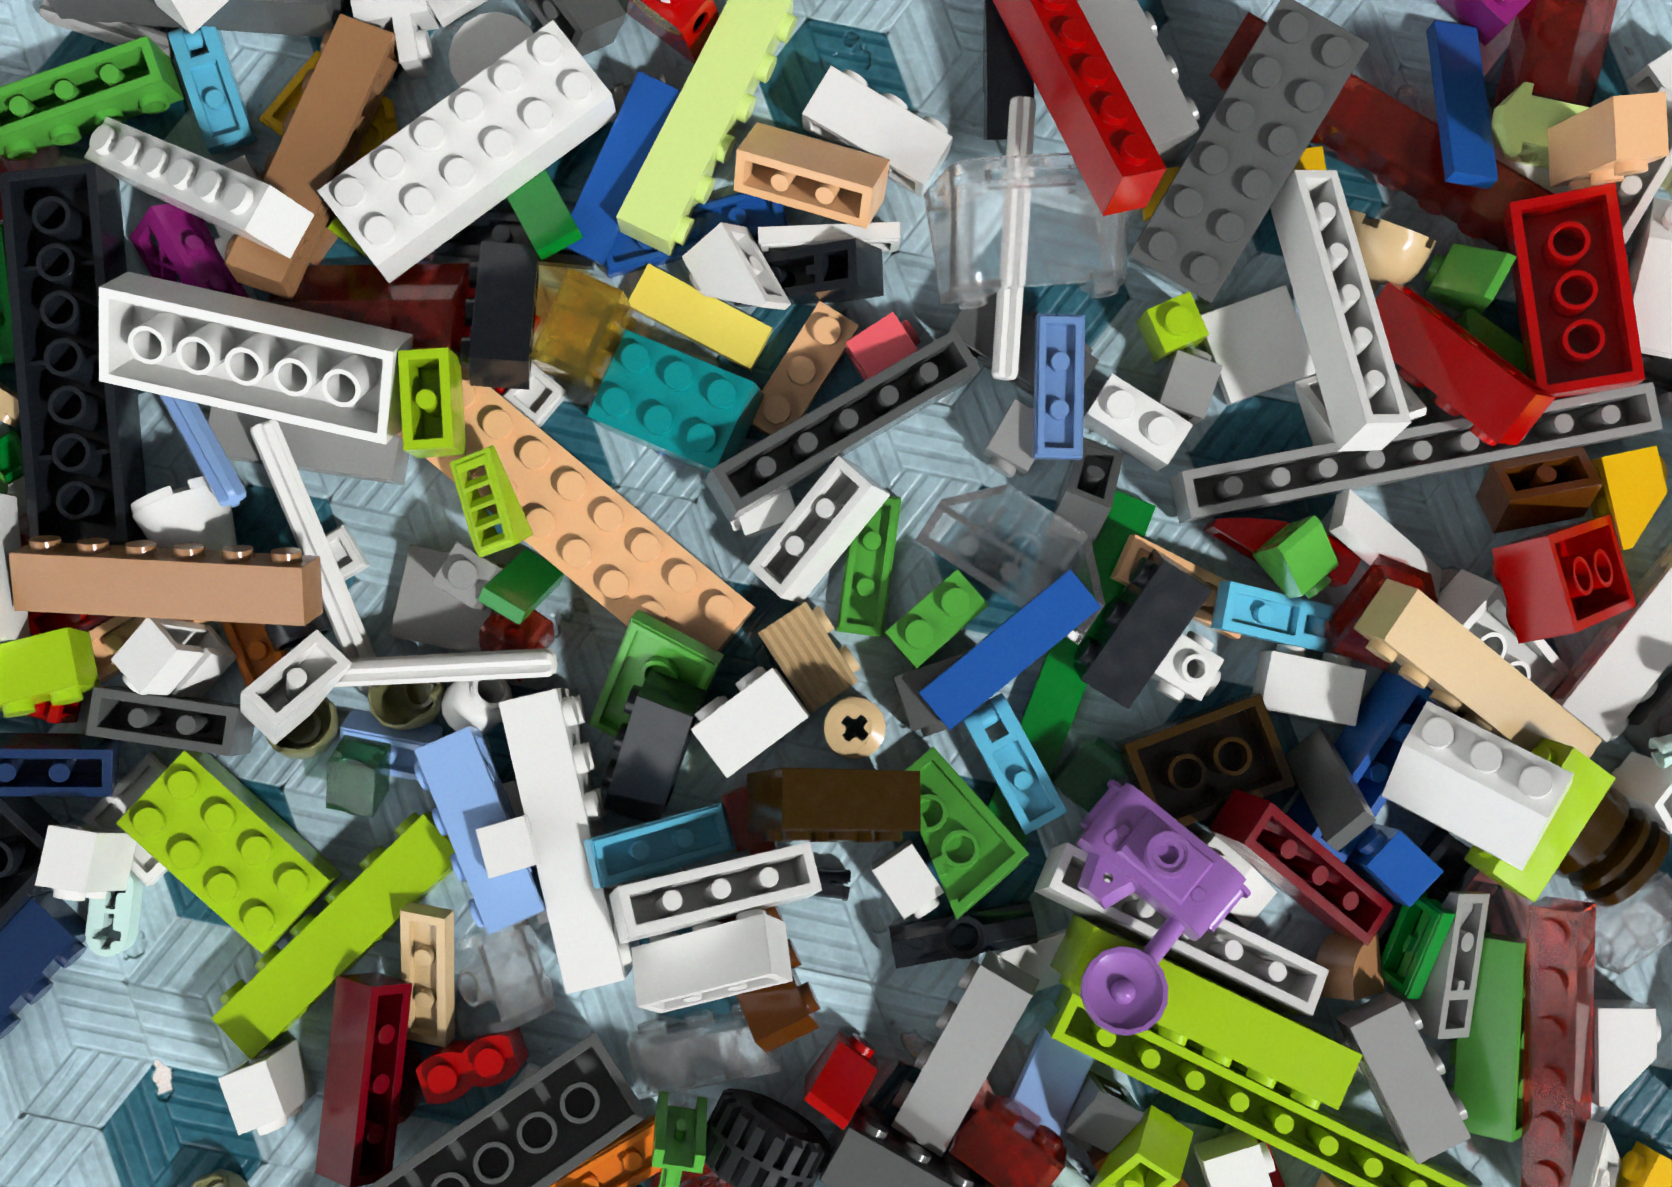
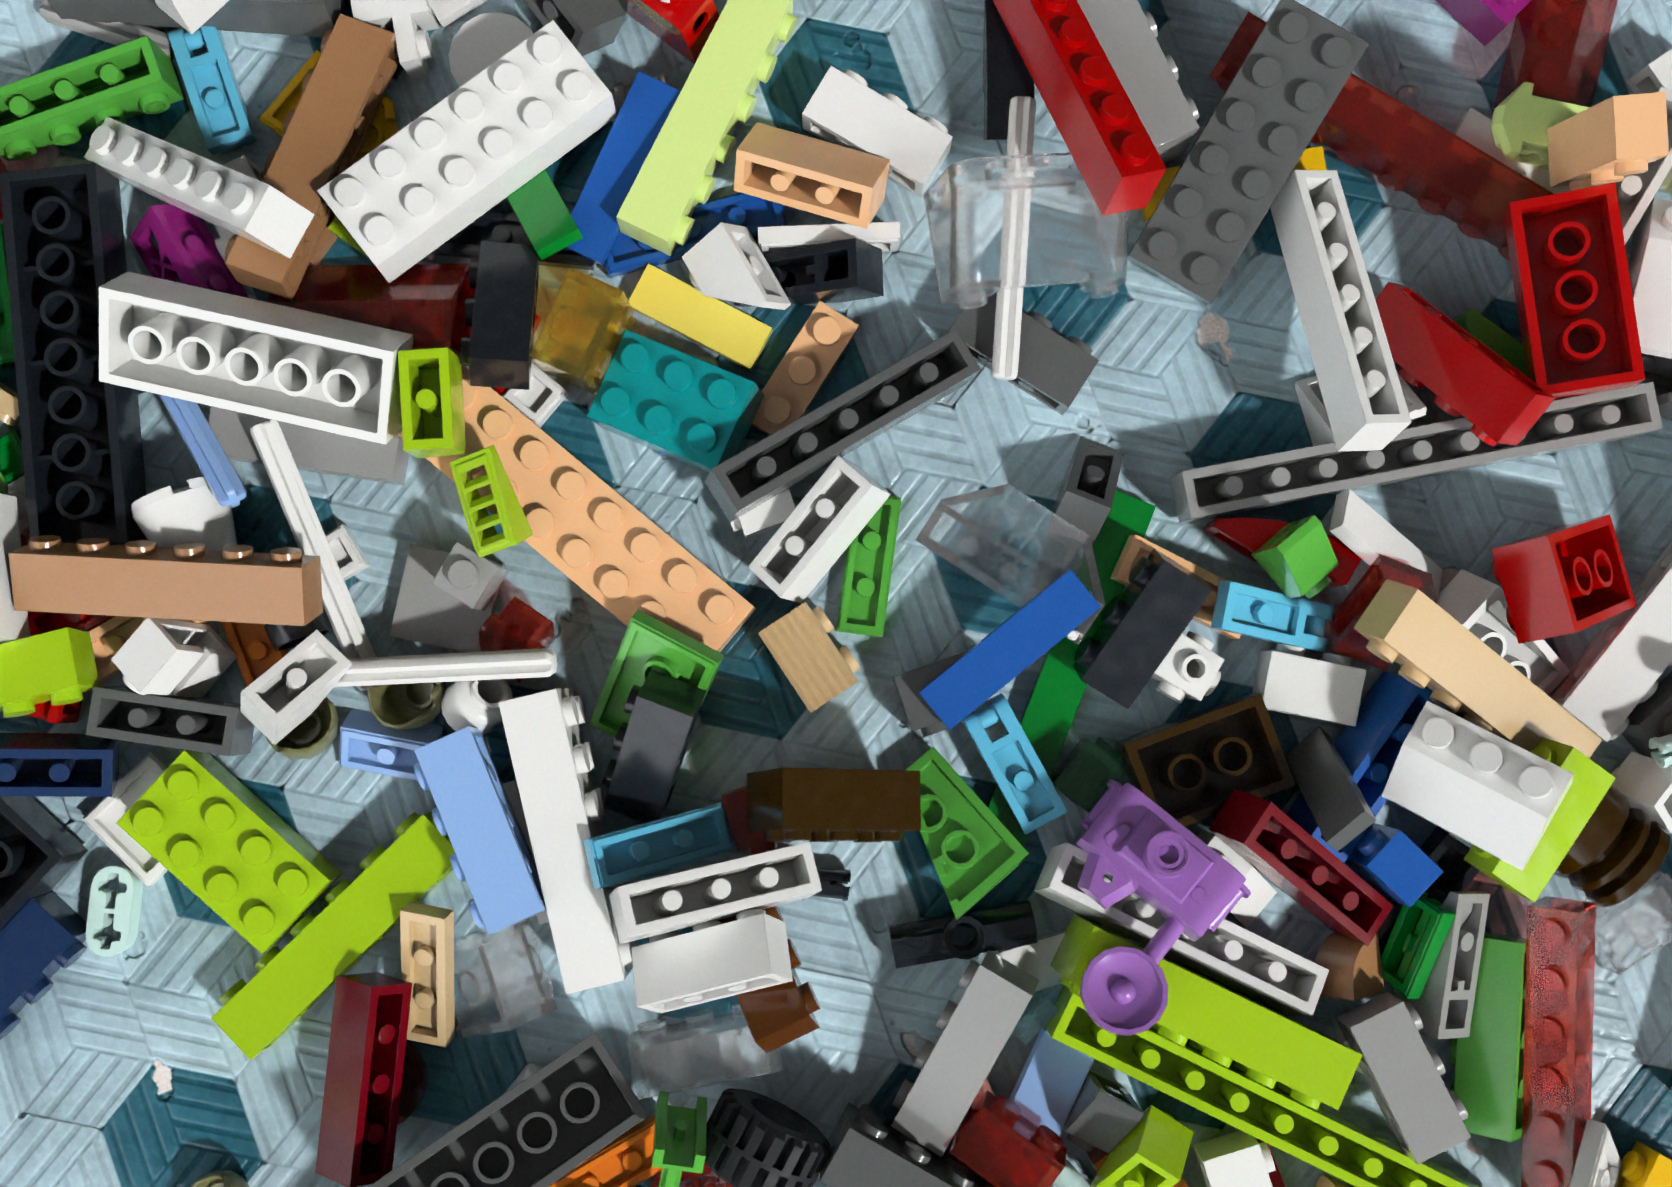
(85, 861): white piece -> none
(267, 1089): white brick -> none
(358, 776): clear green brick -> none
(469, 1063): red brick -> none
(508, 846): white tile -> none
(521, 586): green tile -> none
(750, 721): white brick -> none
(841, 1078): red slope -> none
(854, 746): tan piece -> none
(881, 345): coral brick -> none
(908, 881): white brick -> none
(936, 619): bright green brick -> none
(1012, 442): light grey brick -> none
(1058, 387): medium blue tile -> none
(1136, 423): white brick -> none
(1172, 327): lime brick -> none
(1188, 384): light grey brick -> none
(1257, 345): white tile -> none
(1390, 250): tan cylinder -> none
(1461, 105): blue tile -> none
(1467, 277): bright green slope -> none
(1538, 489): reddish brown brick -> none
(1622, 1046): white slope -> none
(1630, 491): yellow slope -> none

